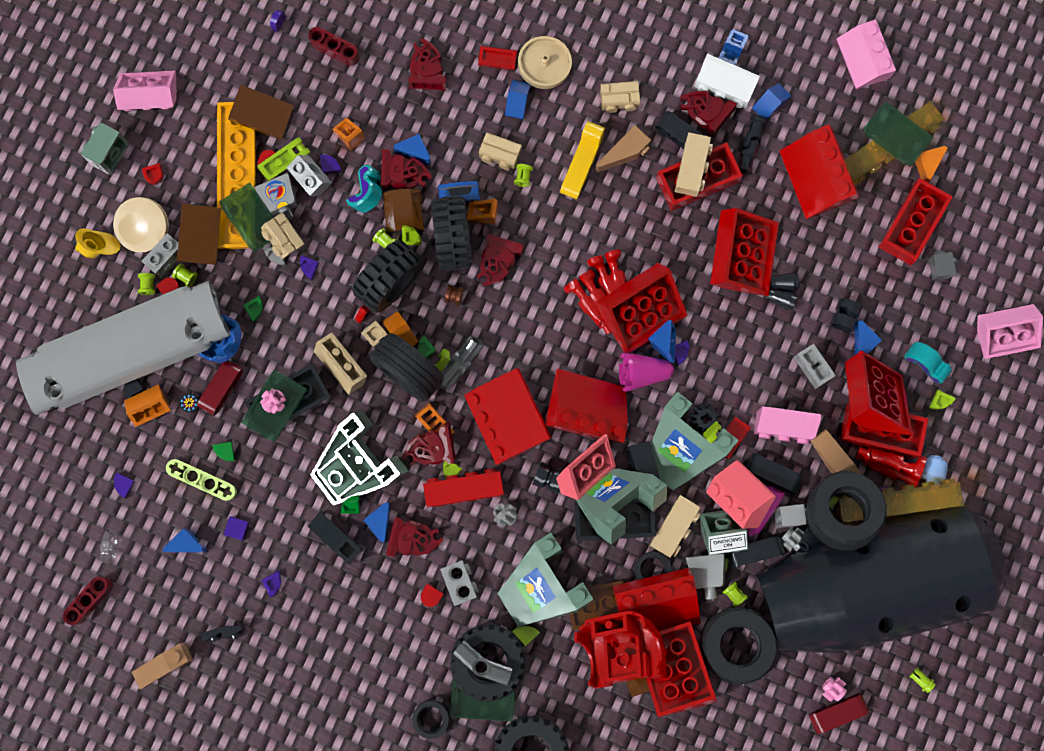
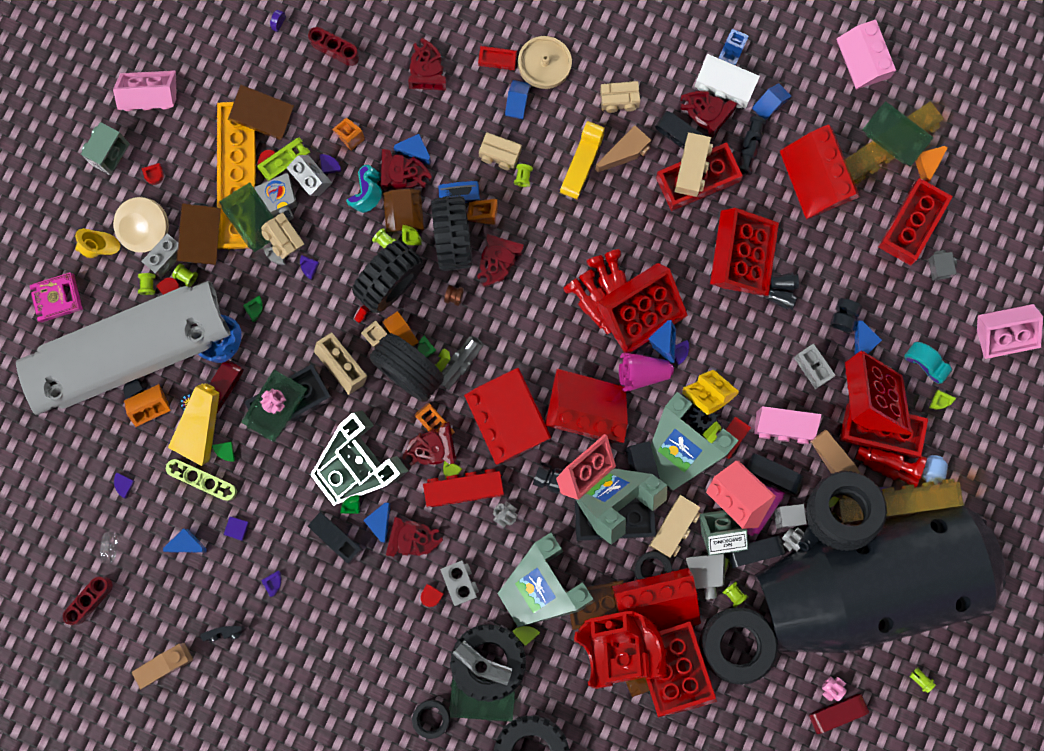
(51, 297): none -> dark pink container
(196, 428): none -> yellow slope
(710, 392): none -> yellow slope

